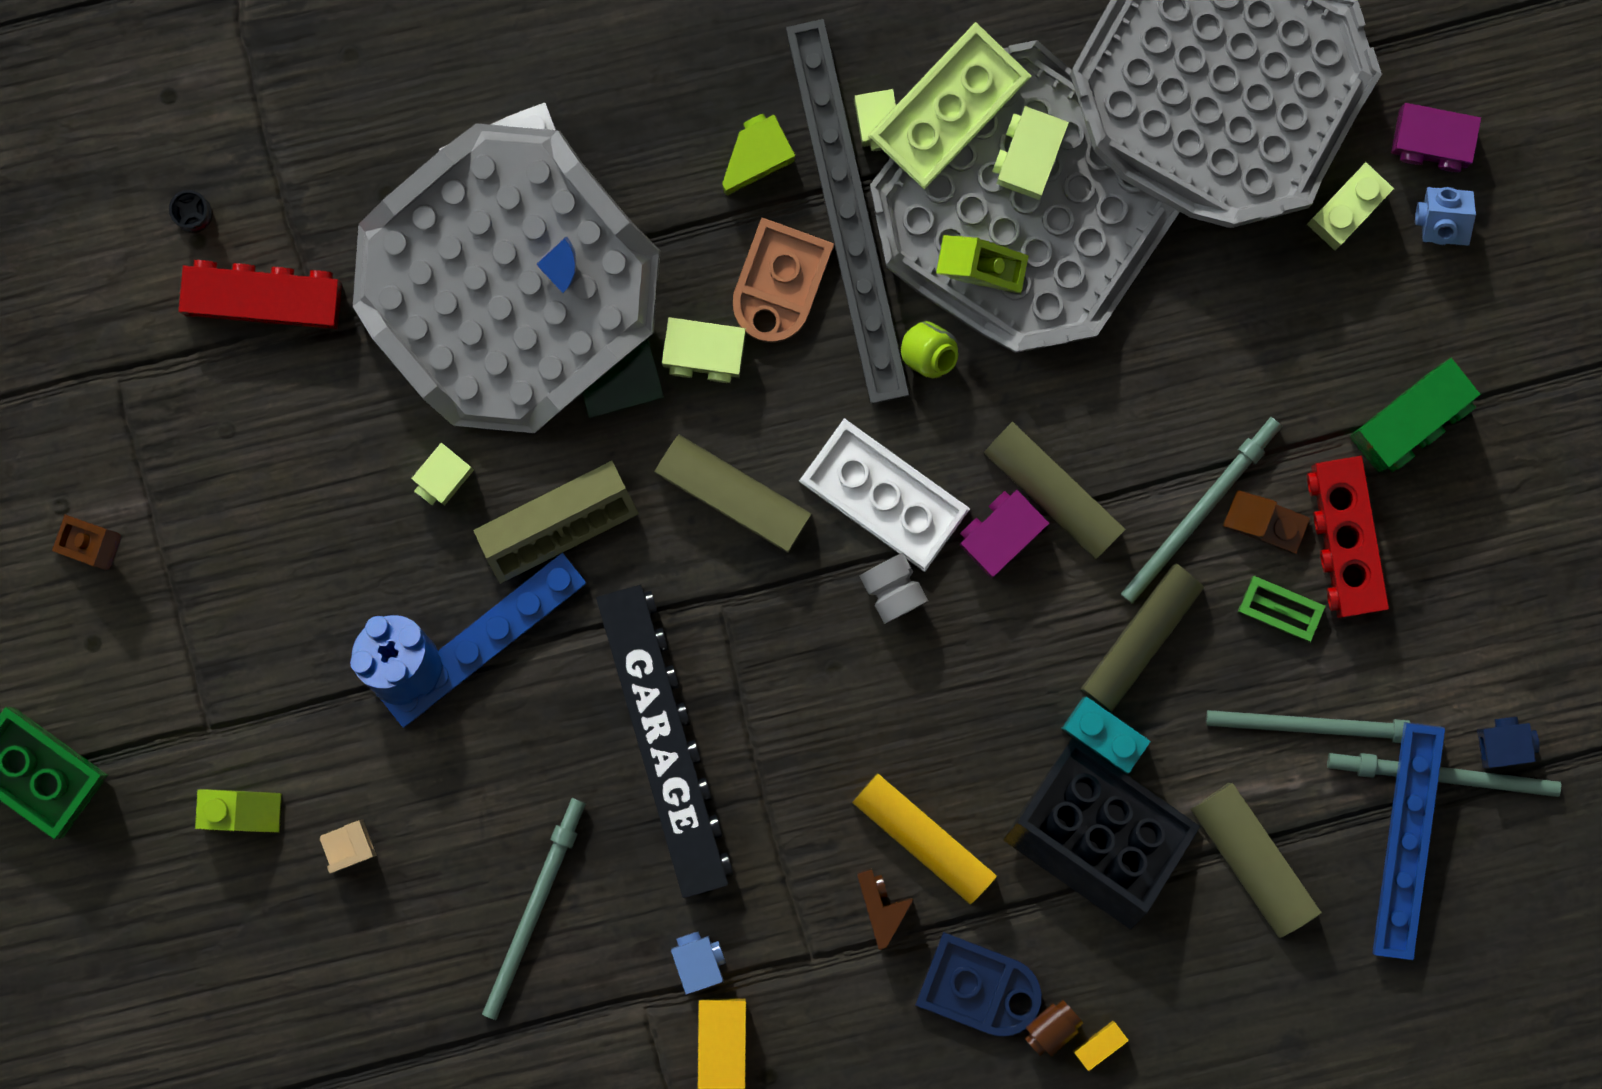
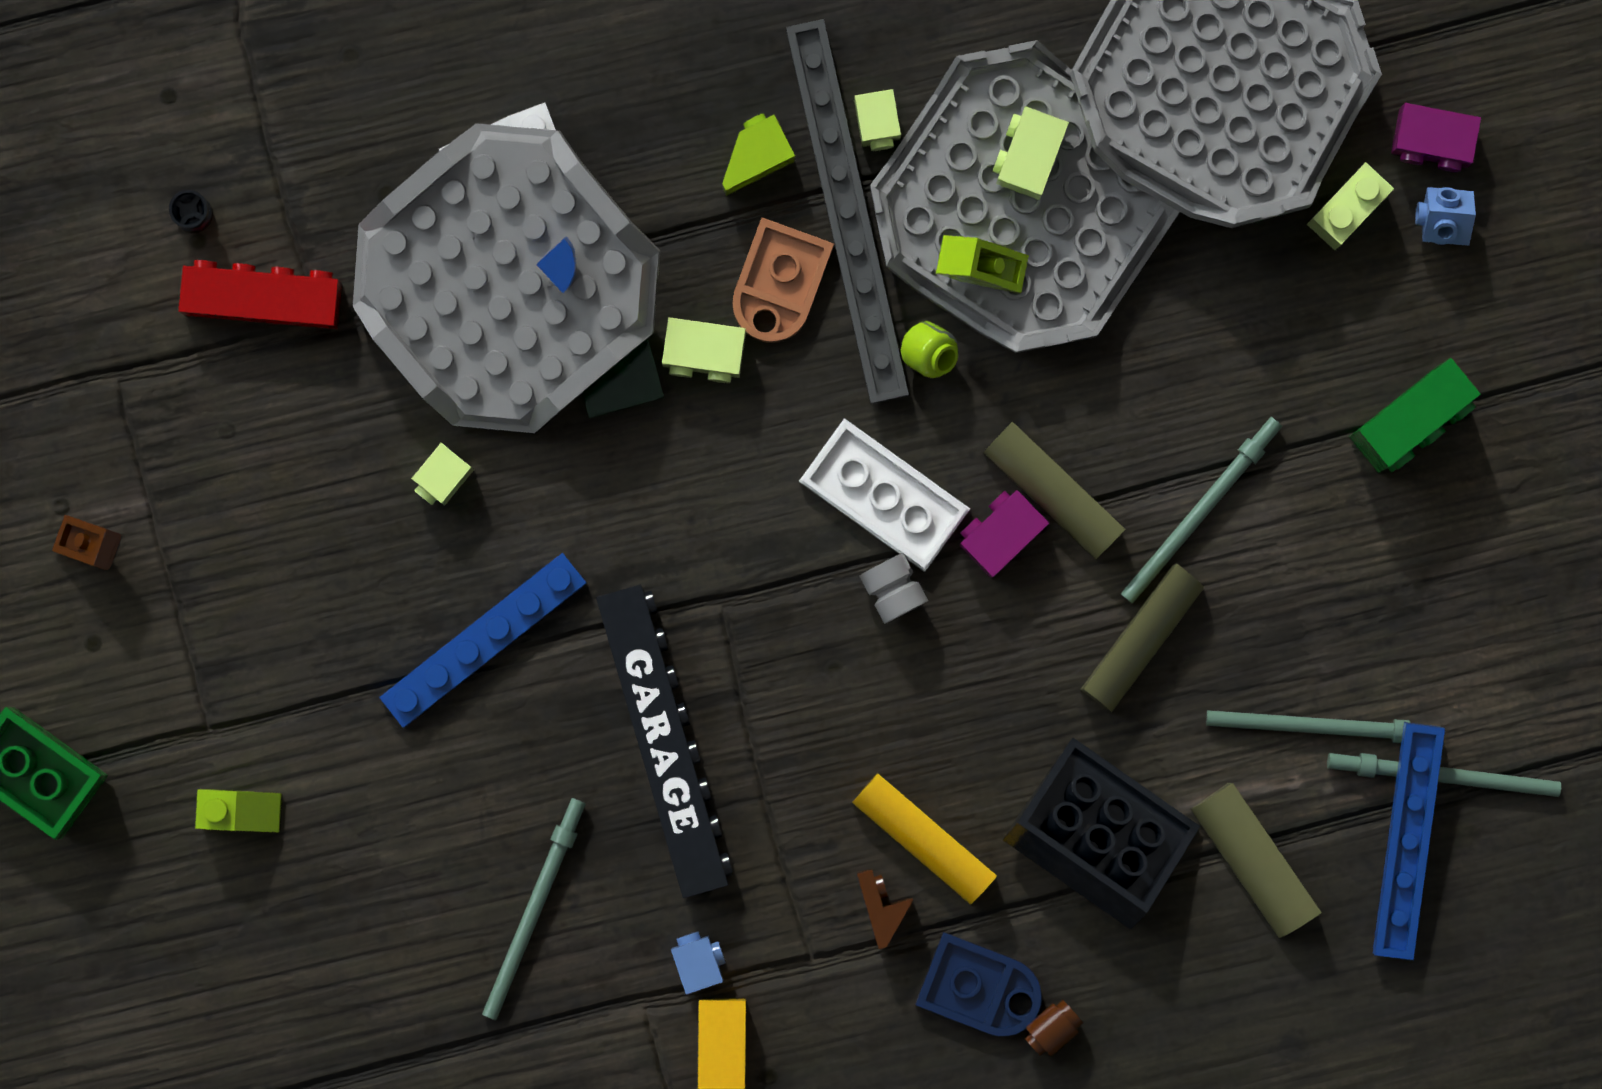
(347, 846): tan panel -> none
(395, 659): brick -> none
(555, 522): olive brick -> none
(732, 493): olive brick -> none
(949, 105): yellowish green tile -> none
(1100, 1045): yellow piece -> none
(1105, 735): teal brick -> none
(1250, 596): bright green tile -> none
(1266, 521): reddish brown slope -> none
(1350, 477): red brick -> none
(1507, 743): dark blue brick -> none

